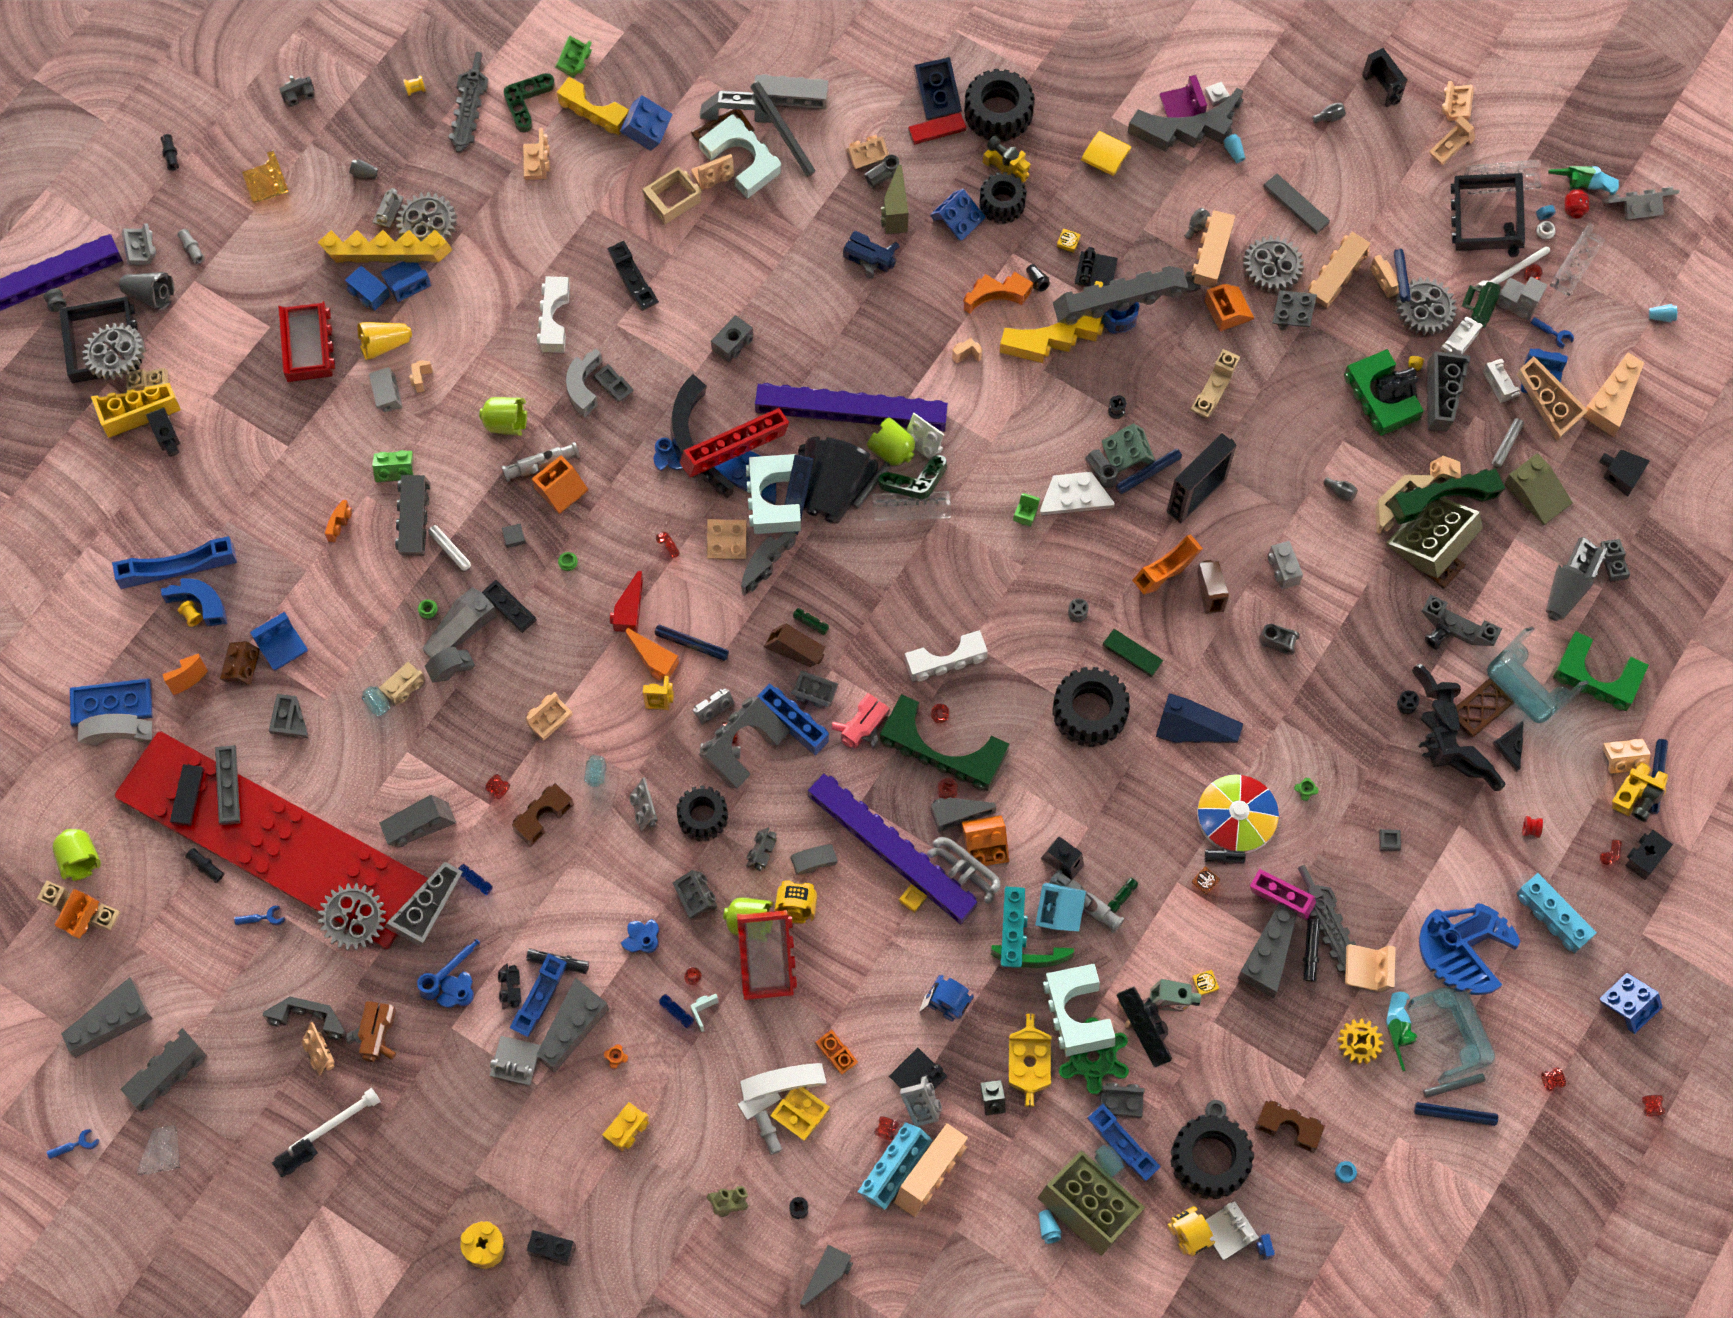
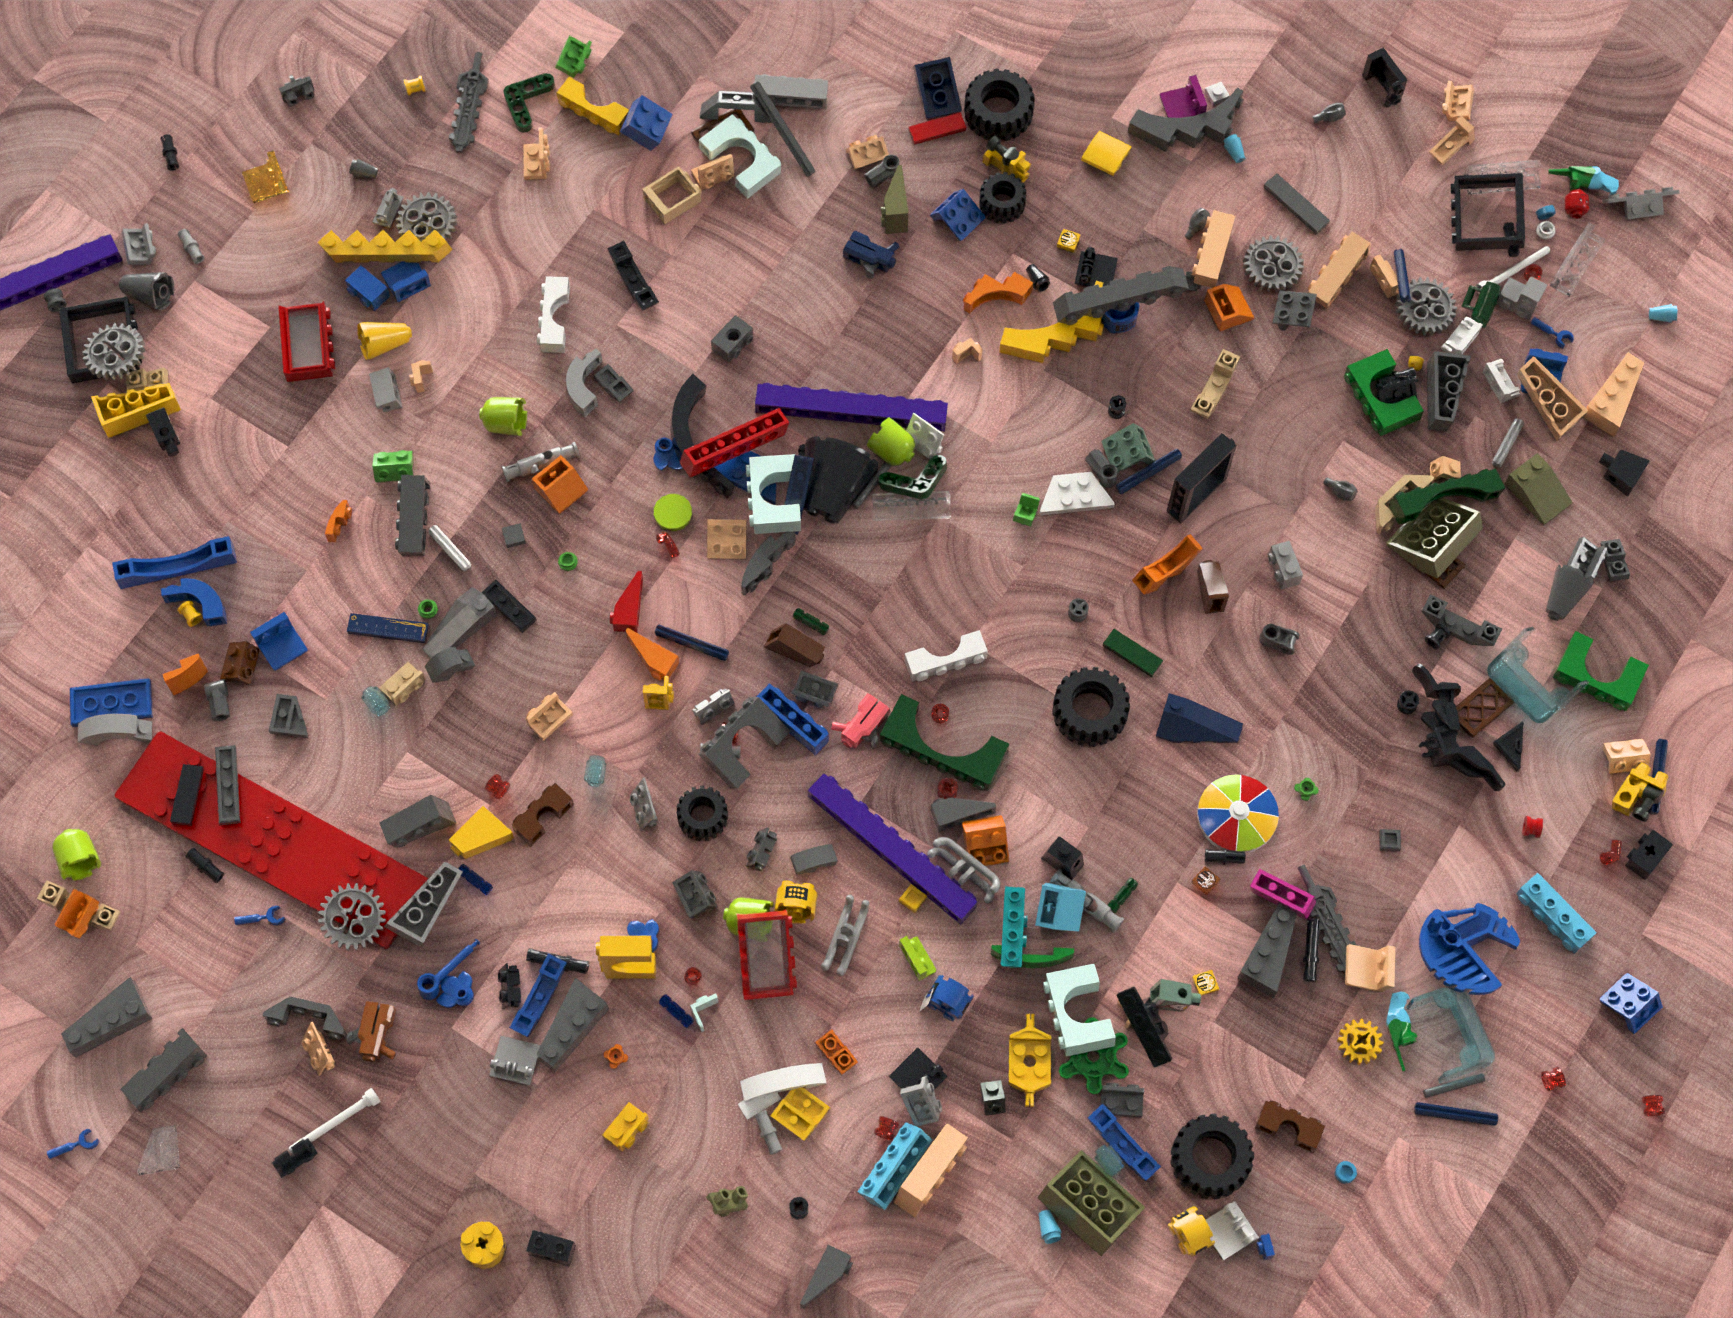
(217, 696): none -> dark grey piece
(387, 628): none -> dark blue tile
(479, 834): none -> yellow slope
(626, 957): none -> yellow arch
(672, 512): none -> lime tile
(846, 935): none -> light grey piece
(917, 957): none -> lime bracket
(1215, 1107): dark grey tile -> none

